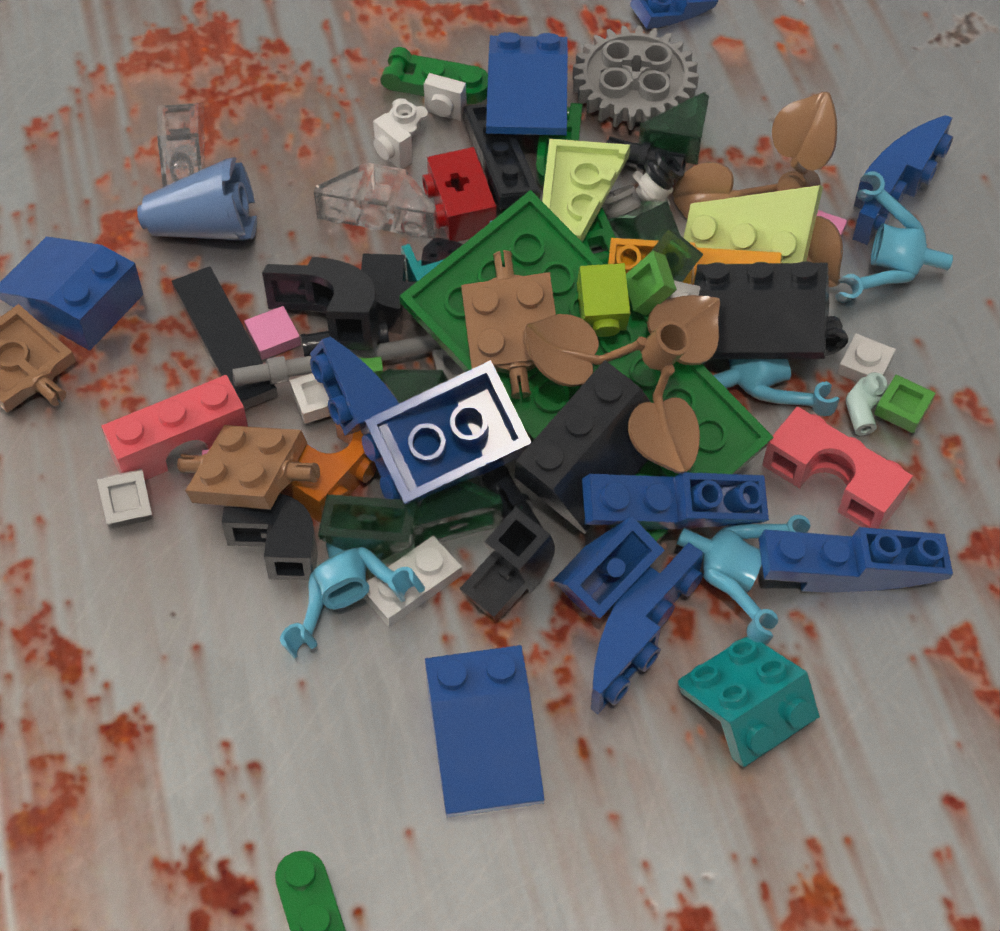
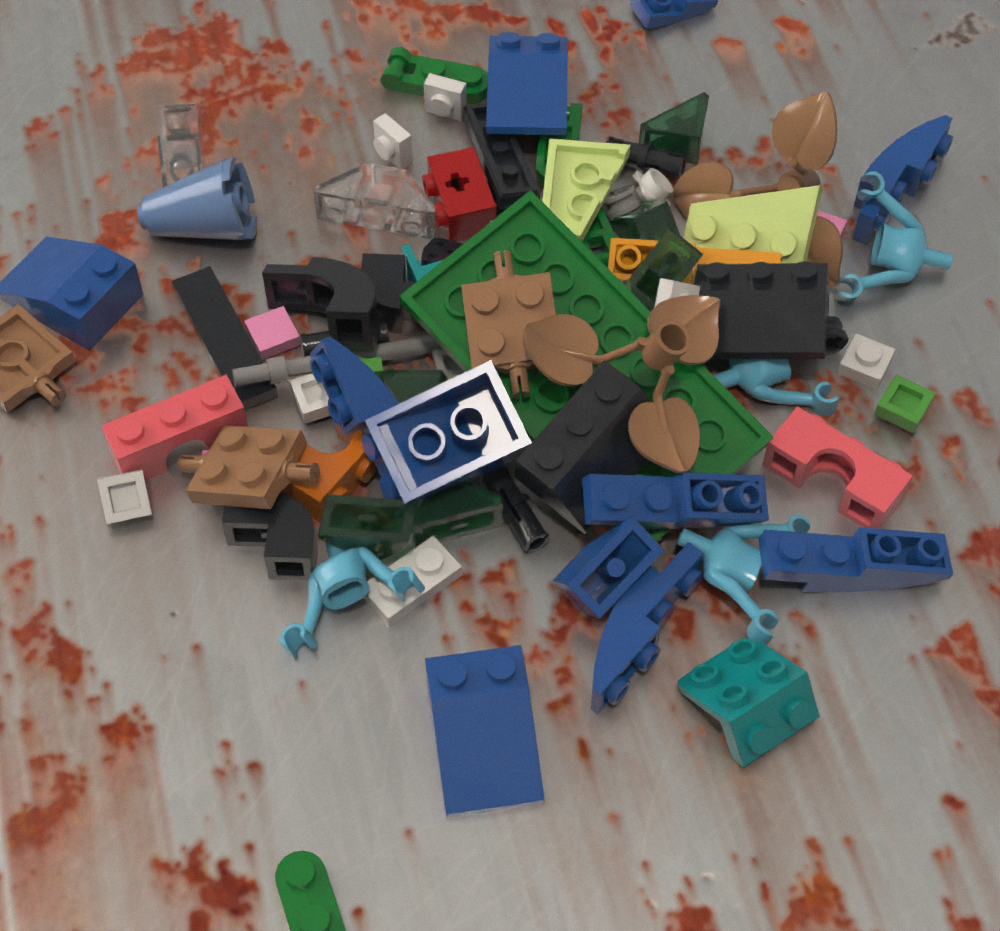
(408, 115): white plate -> none
(516, 563): black brick -> none
(604, 298): lime brick -> none
(633, 75): light grey gear -> none
(650, 283): bright green plate -> none
(664, 169): black bush -> none
(863, 399): light aqua arm -> none

